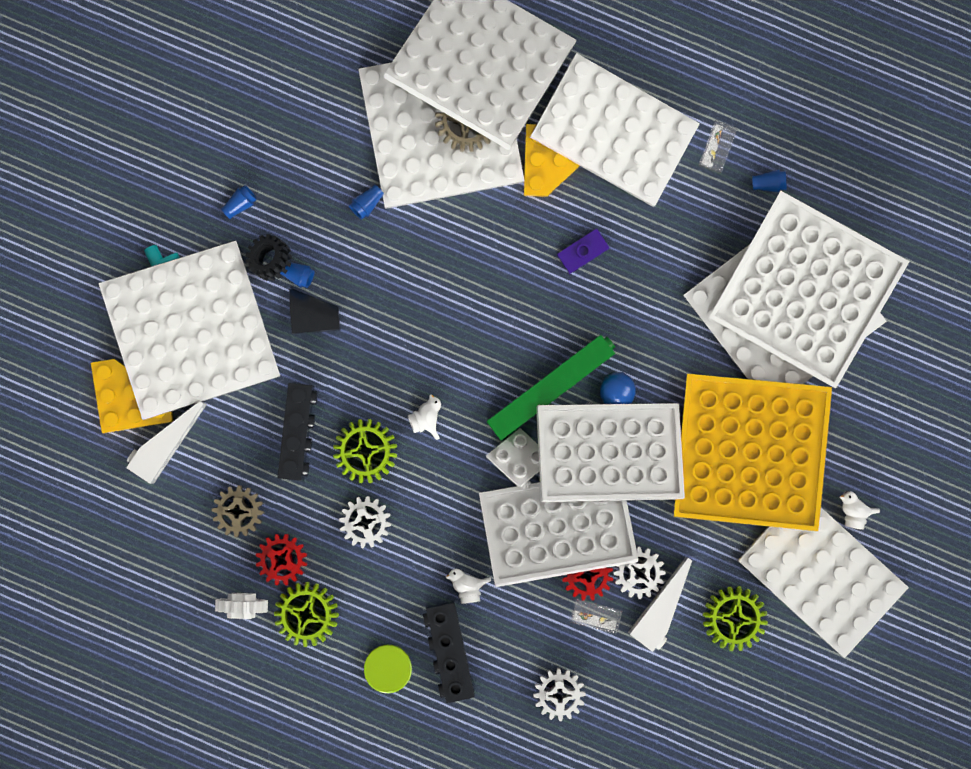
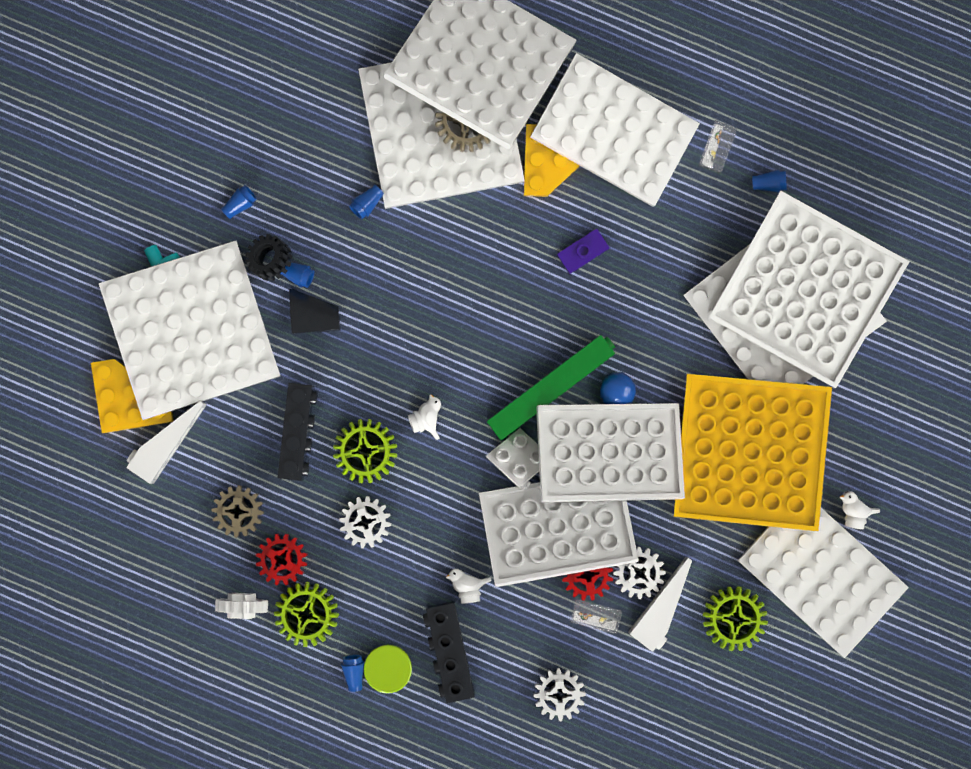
(353, 671): none -> blue cone

